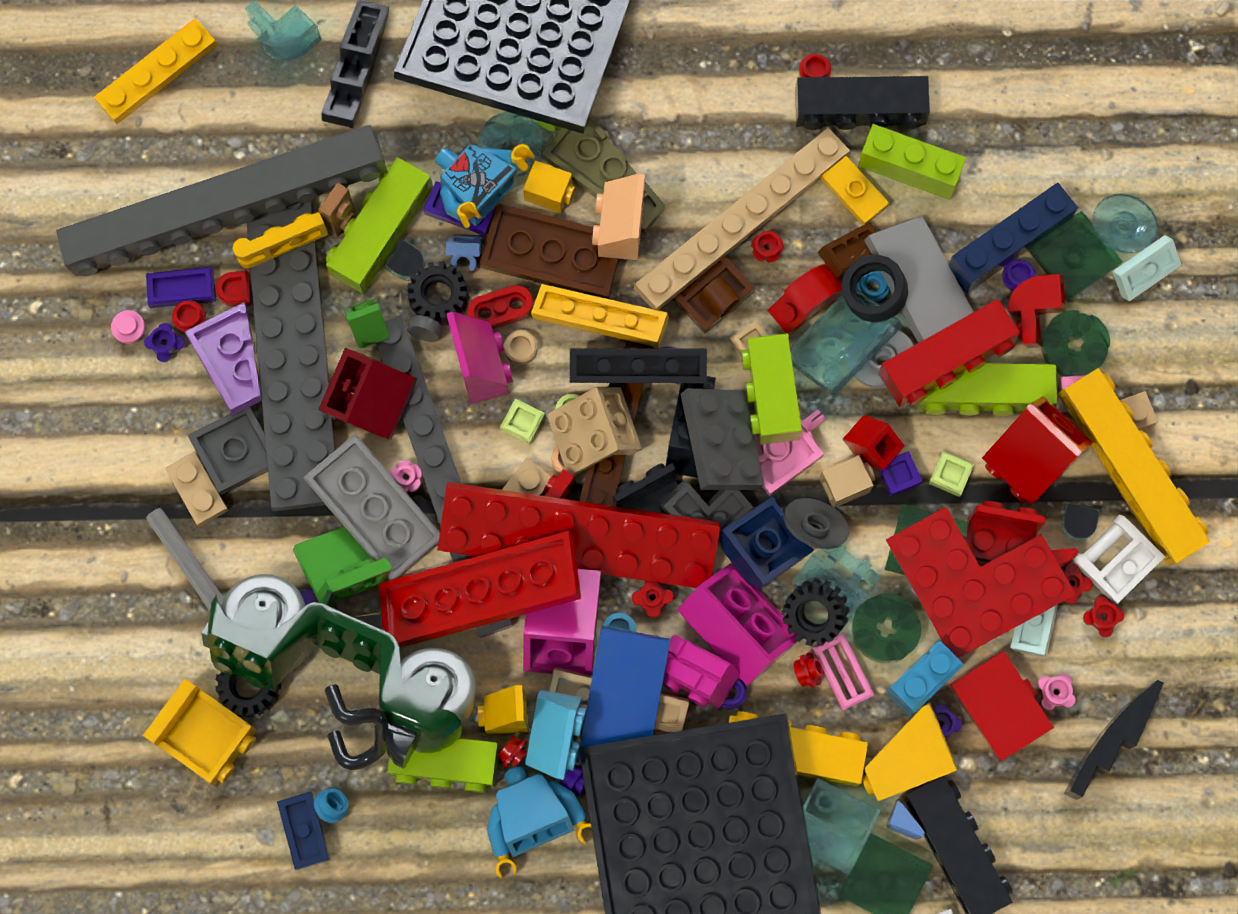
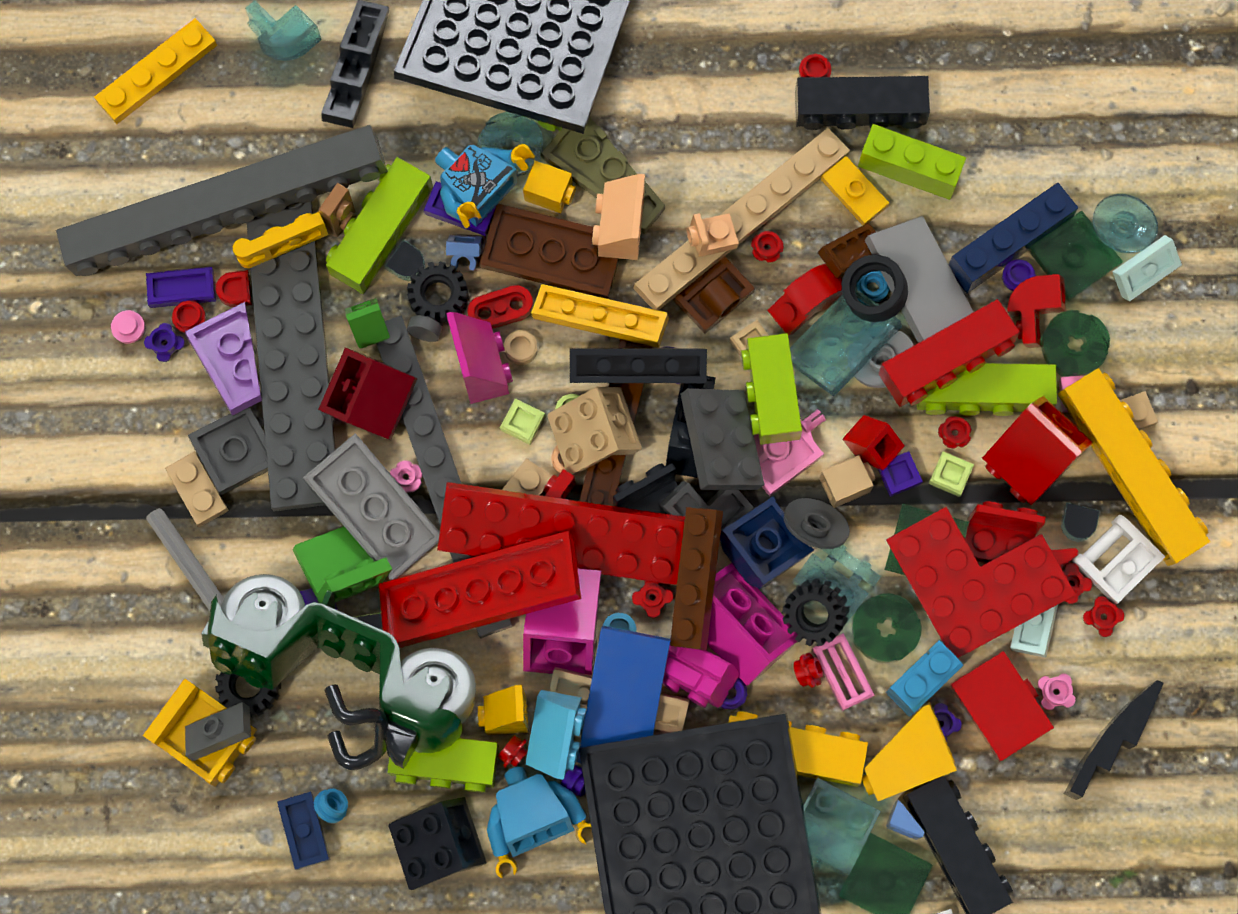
(217, 731): none -> dark grey plate
(437, 842): none -> black bracket
(696, 578): none -> reddish brown plate
(712, 234): none -> light nougat bracket
(958, 424): none -> red plate

